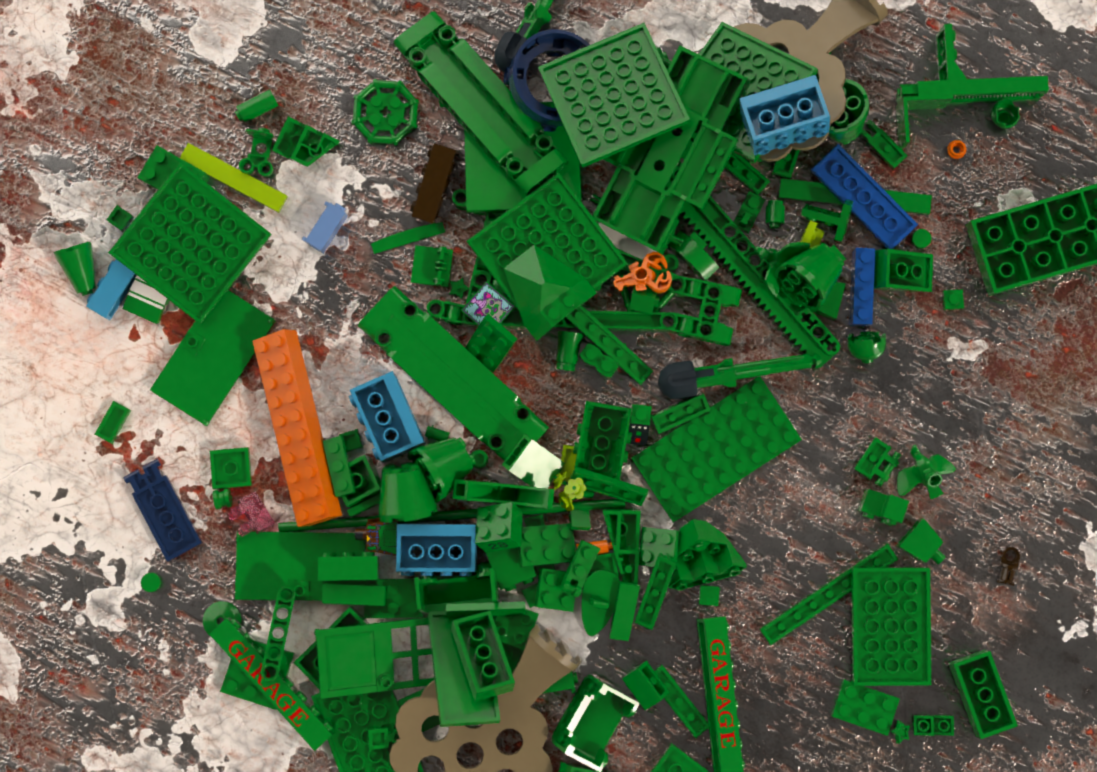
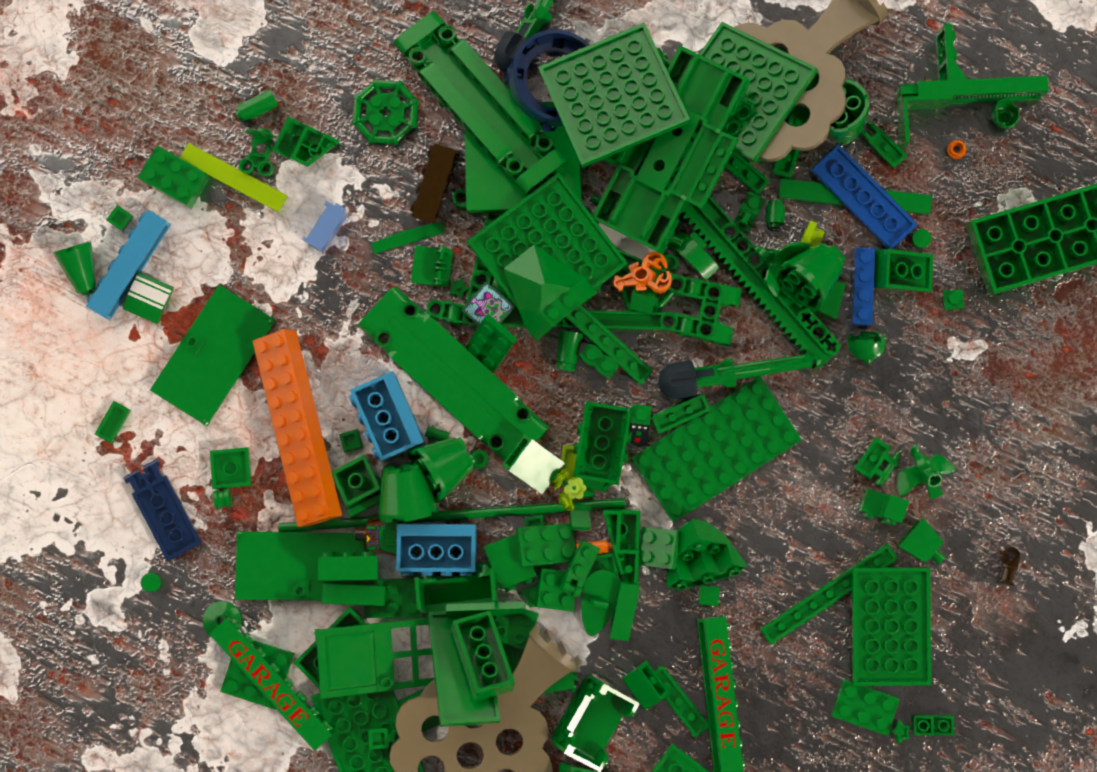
(190, 243): green tile -> none
(255, 512): clear pink plate -> none
(277, 623): green beam -> none
(339, 466): green plate -> none
(499, 527): green brick -> none
(503, 493): green arch -> none
(610, 486): green tile -> none
(656, 591): green plate -> none
(785, 115): dark azure brick -> none
(830, 217): green bracket -> none
(983, 694): green brick -> none

